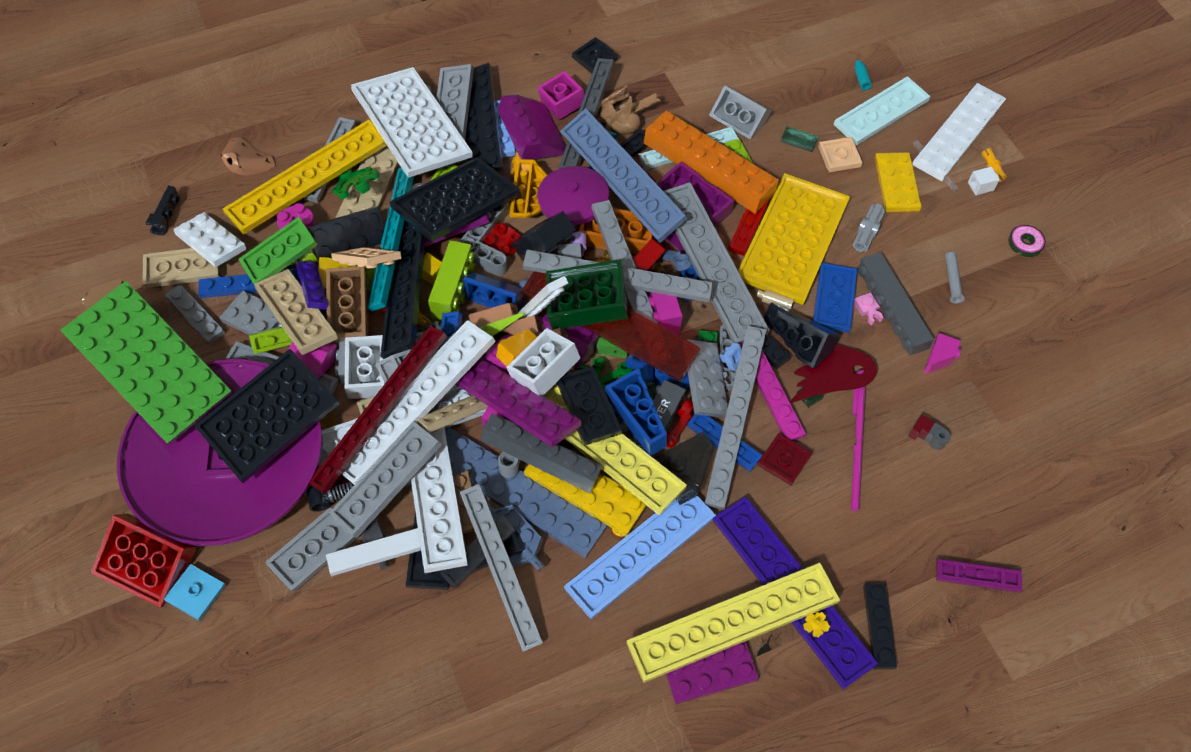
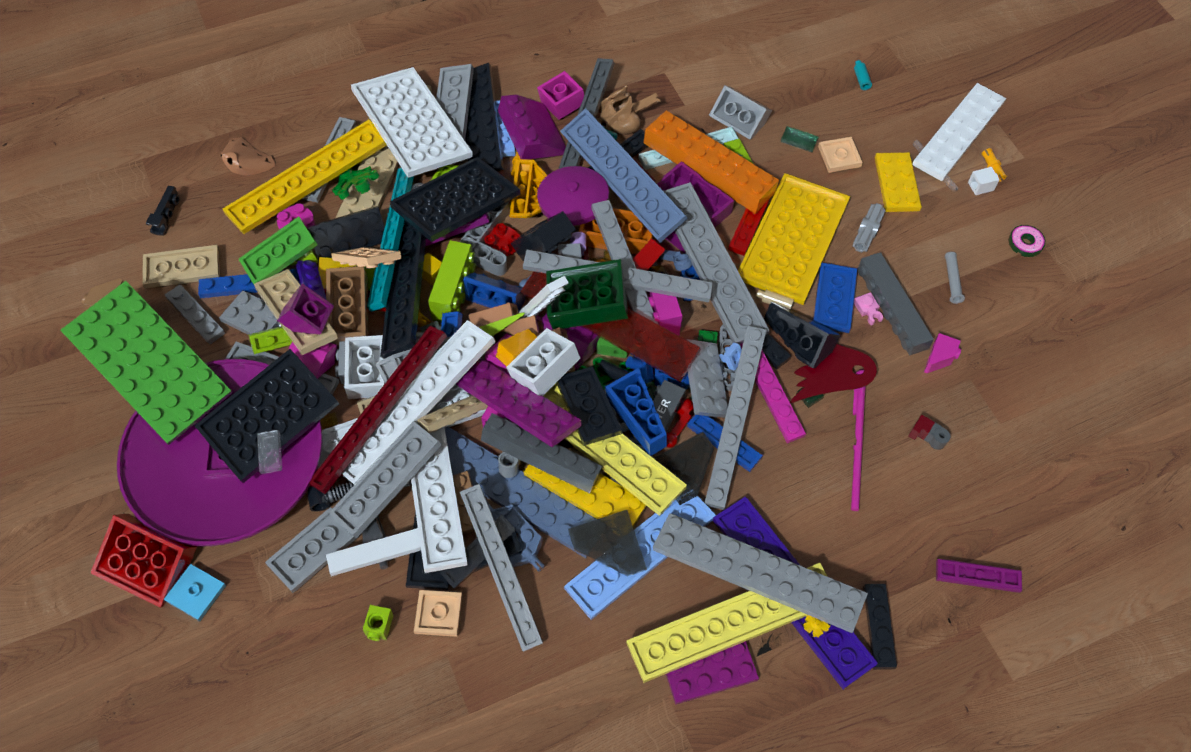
(209, 239): white plate -> none
(269, 451): none -> clear plate
(306, 312): none -> magenta slope
(375, 614): none -> lime brick
(438, 613): none -> light nougat plate
(591, 51): black plate -> none
(610, 542): none -> clear smoke plate
(611, 370): none -> black cylinder
(761, 572): none -> light grey plate
(784, 459): dark red plate -> none
(881, 110): light aqua plate -> none

